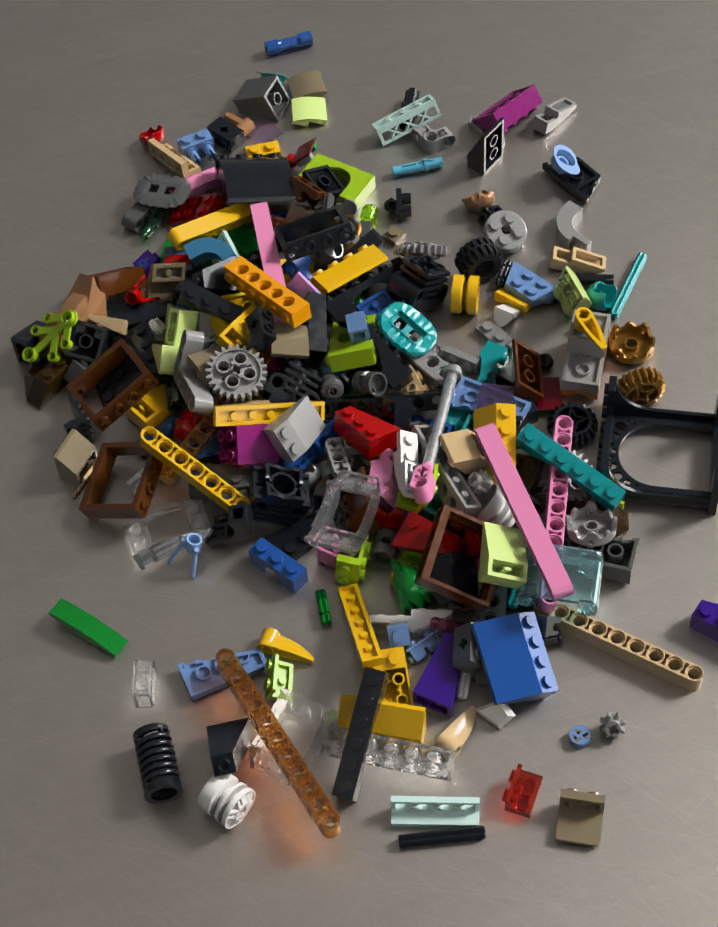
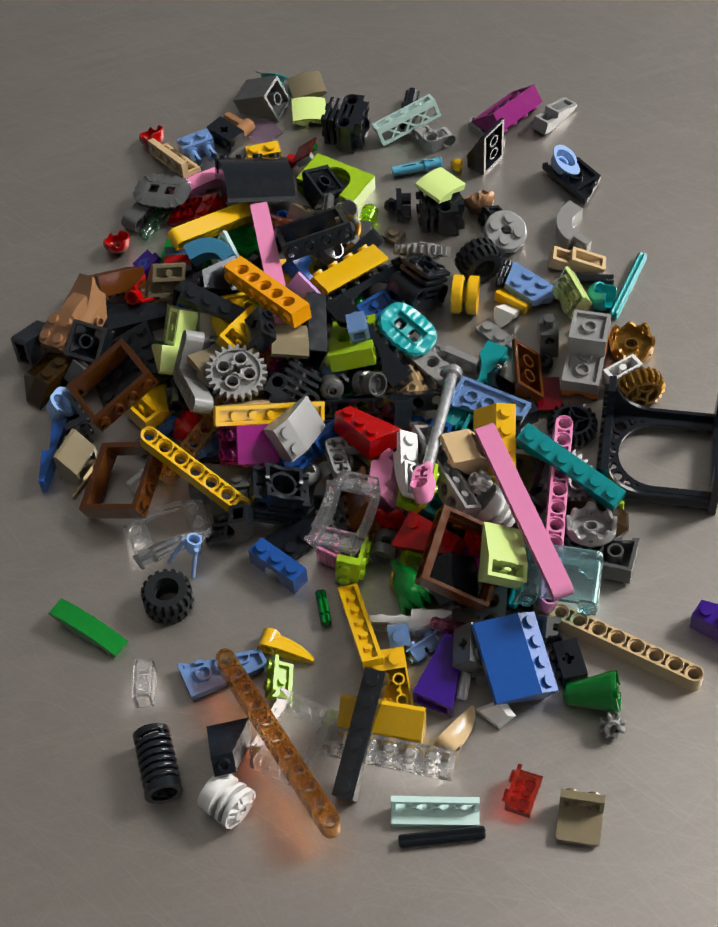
(47, 463): none -> blue slope
(53, 334): lime plant -> none
(58, 404): none -> light blue piece
(117, 243): none -> red hair
(117, 325): tan slope -> none
(156, 326): white plate -> none
(164, 583): none -> black tyre
(300, 40): blue axle -> none
(305, 189): reddish brown slope -> none
(346, 122): none -> black piece
(439, 185): none -> yellowish green slope
(446, 214): none -> black piece
(457, 164): none -> yellow hinge
(495, 393): clear purple piece -> none
(548, 328): none -> dark grey torso
(568, 661): none -> black brick
(579, 736): medium blue tile -> none
(586, 322): yellow piece -> none
(595, 692): none -> green cone
(621, 367): none -> white brick

